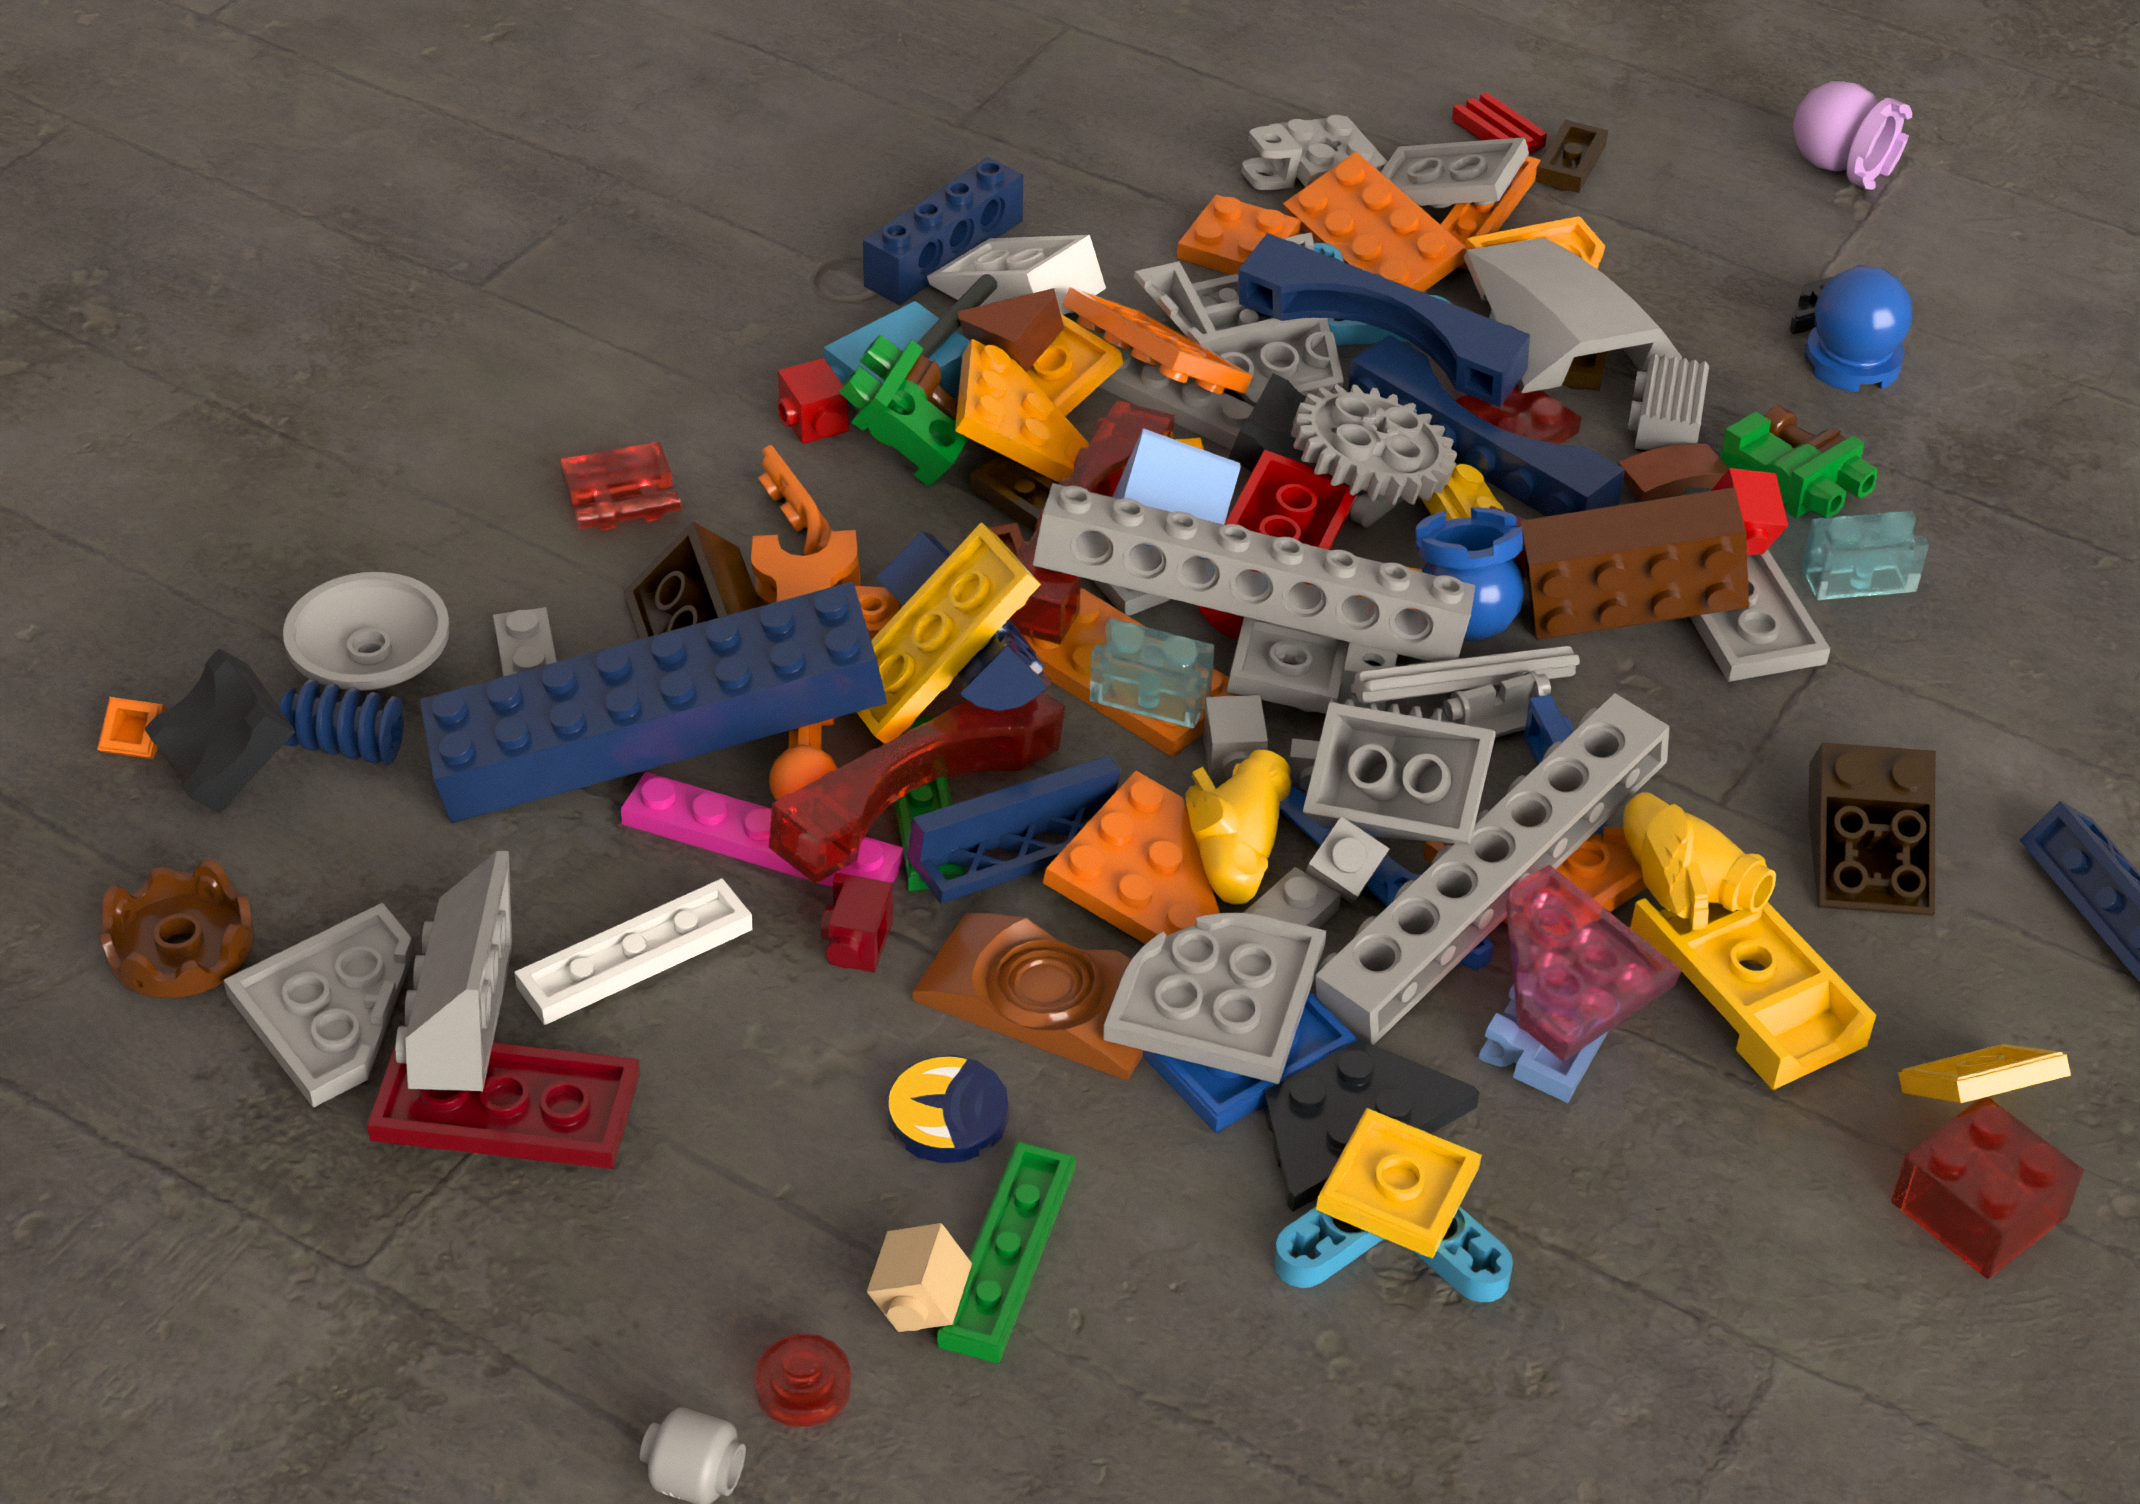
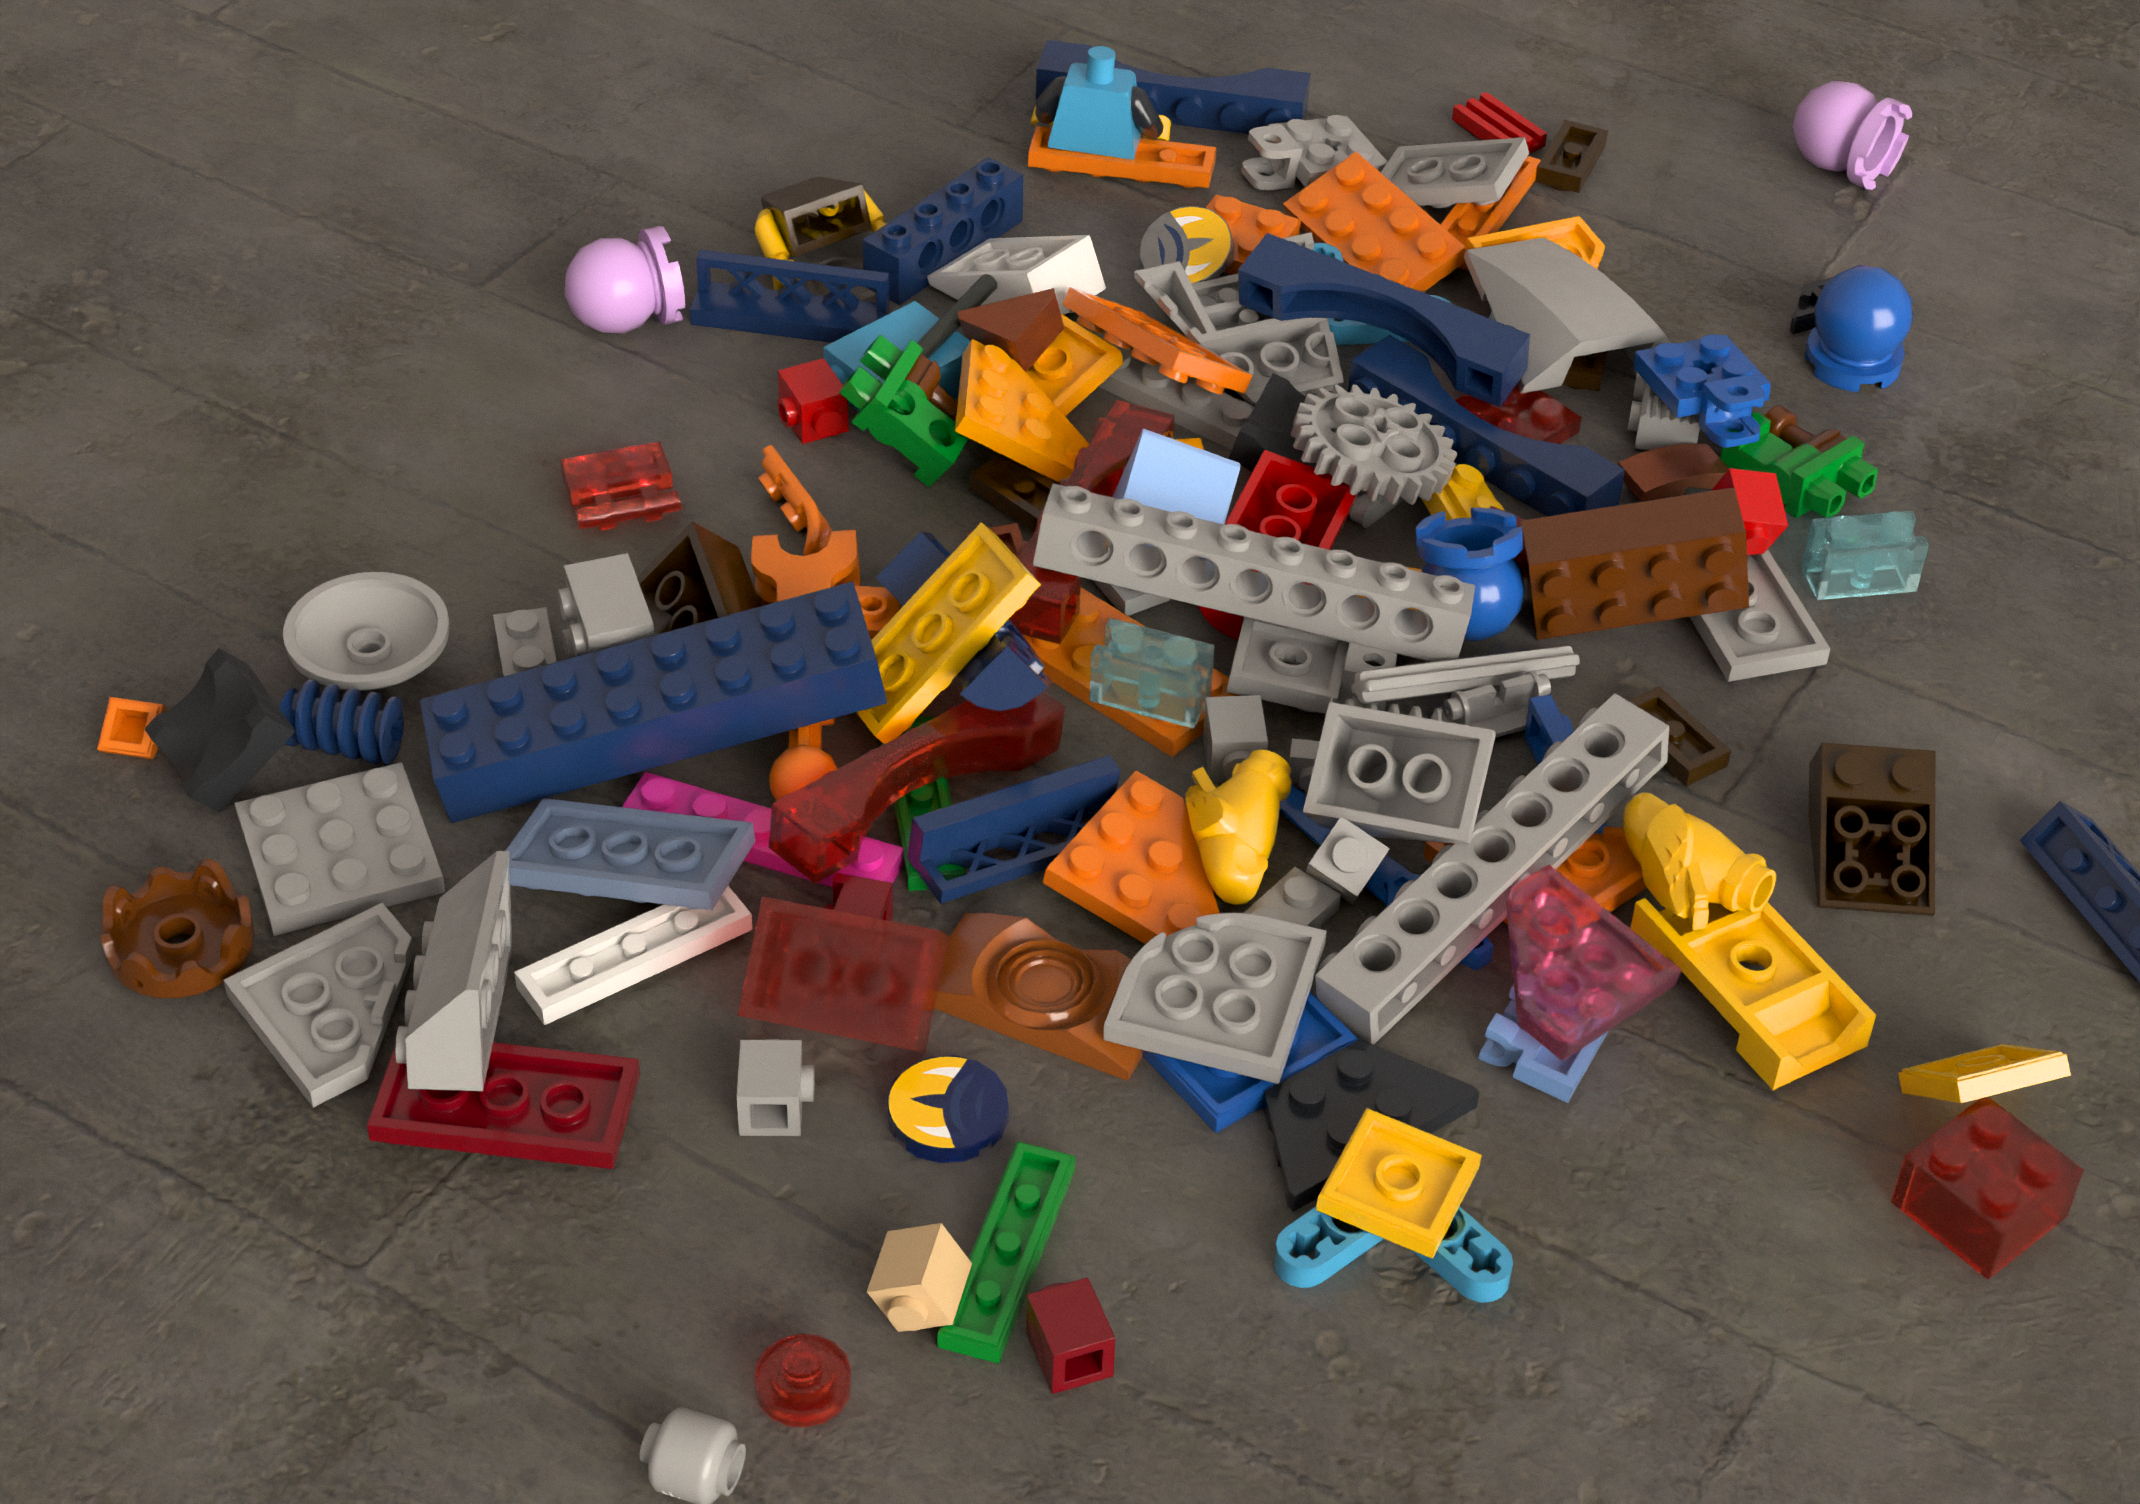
(339, 848): none -> light grey plate
(602, 605): none -> light grey brick
(620, 284): none -> lavender tile
(628, 853): none -> sand blue plate
(772, 1087): none -> light grey brick
(792, 308): none -> dark blue fence
(813, 216): none -> dark brown torso
(843, 974): none -> clear red brick
(1070, 1335): none -> dark red brick
(1099, 109): none -> dark azure torso
(1154, 161): none -> orange plate
(1194, 238): none -> tile
(1214, 103): none -> dark blue arch
(1691, 746): none -> dark brown plate
(1707, 380): none -> blue plate

